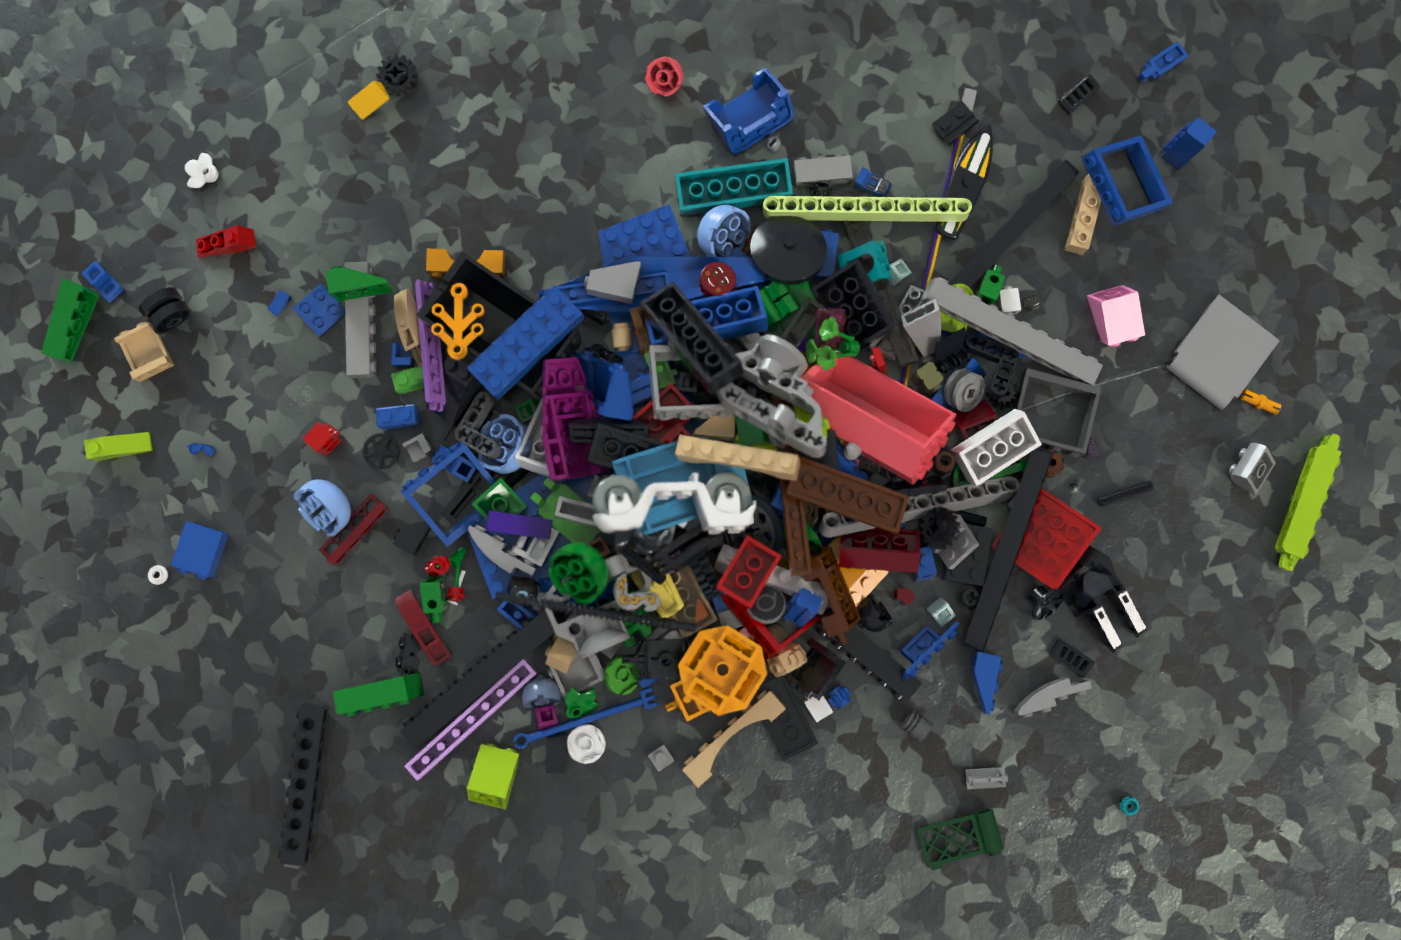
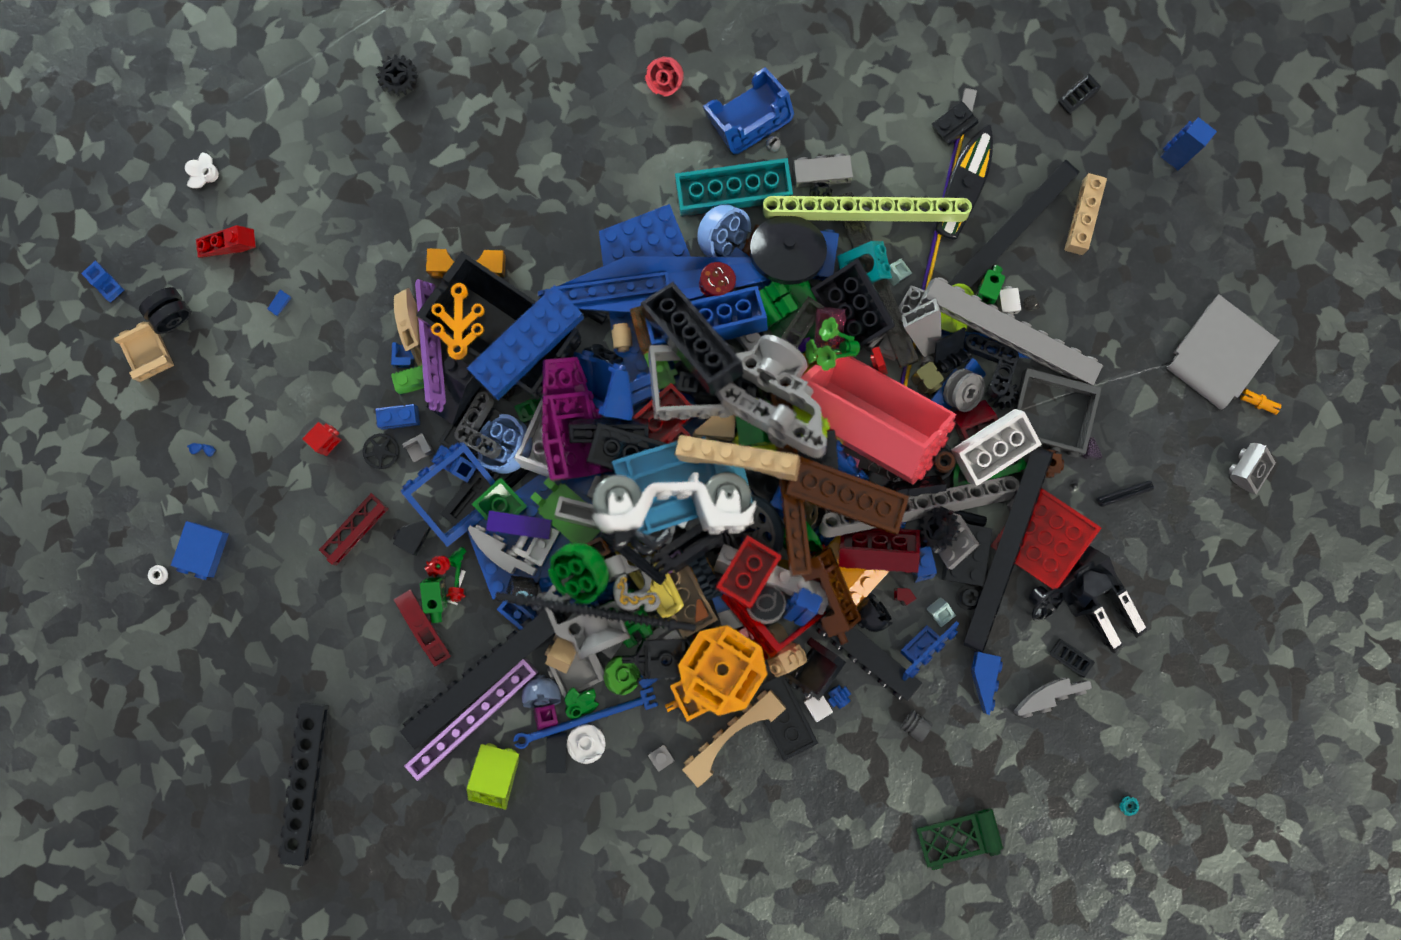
(69, 320): green wedge -> none
(117, 446): lime slope -> none
(319, 309): blue hinge -> none
(330, 498): light blue cylinder -> none
(351, 284): green slope -> none
(360, 330): light grey brick -> none
(369, 99): yellow slope -> none
(378, 694): green wedge -> none
(406, 661): black hinge -> none
(614, 282): light grey slope -> none
(852, 451): light grey hinge -> none
(872, 184): blue leg -> none
(986, 778): light grey hinge -> none
(1117, 315): slope -> none
(1147, 174): blue window -> none
(1163, 62): blue hinge -> none
(1308, 501): lime hinge -> none

